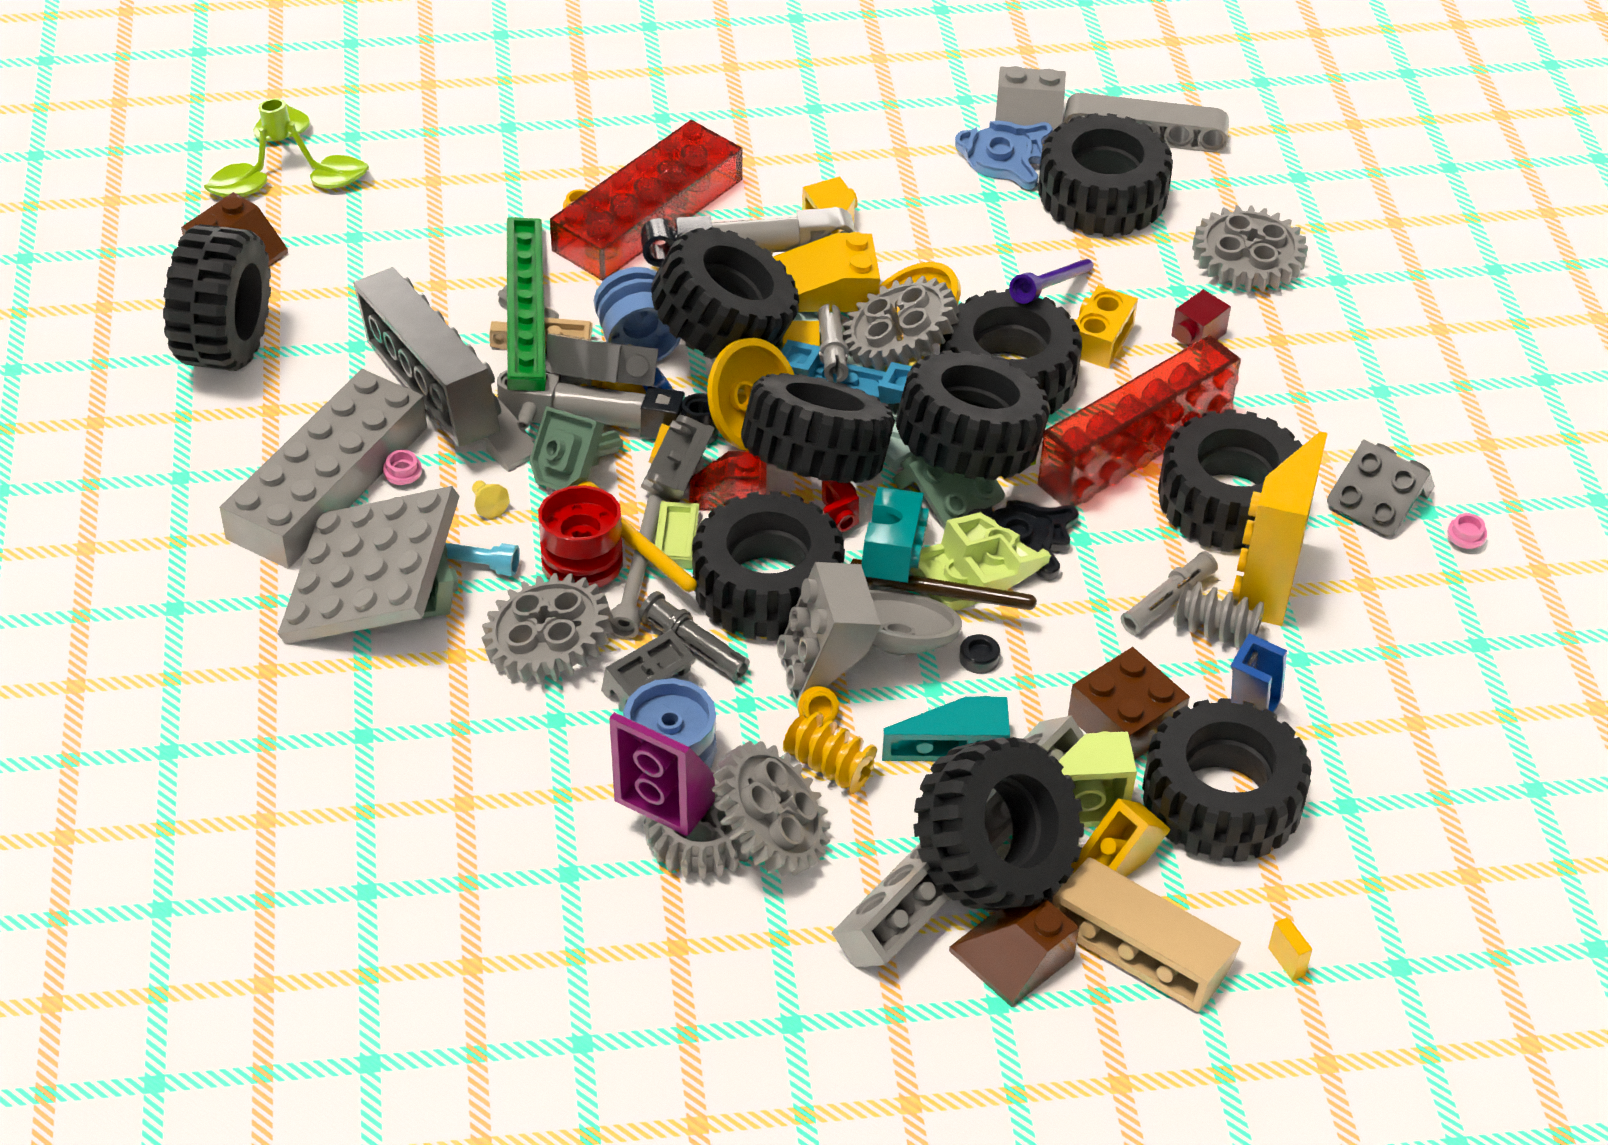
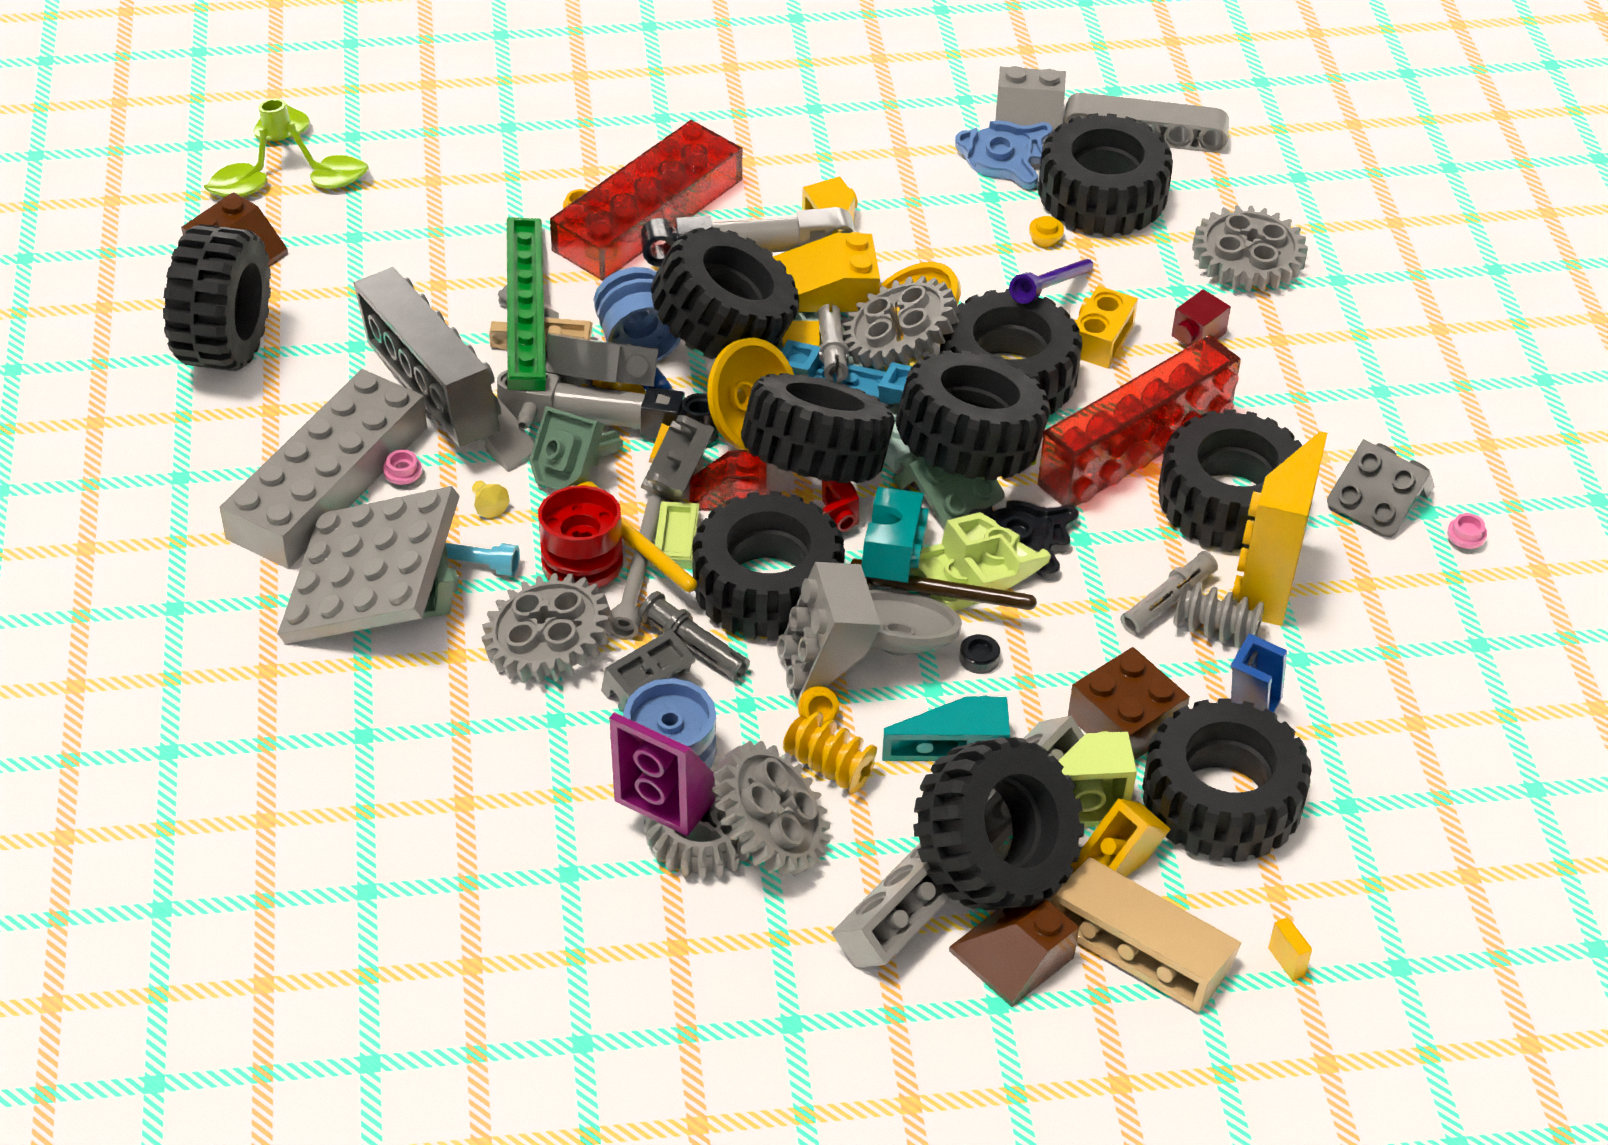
(1046, 231): none -> yellow plate

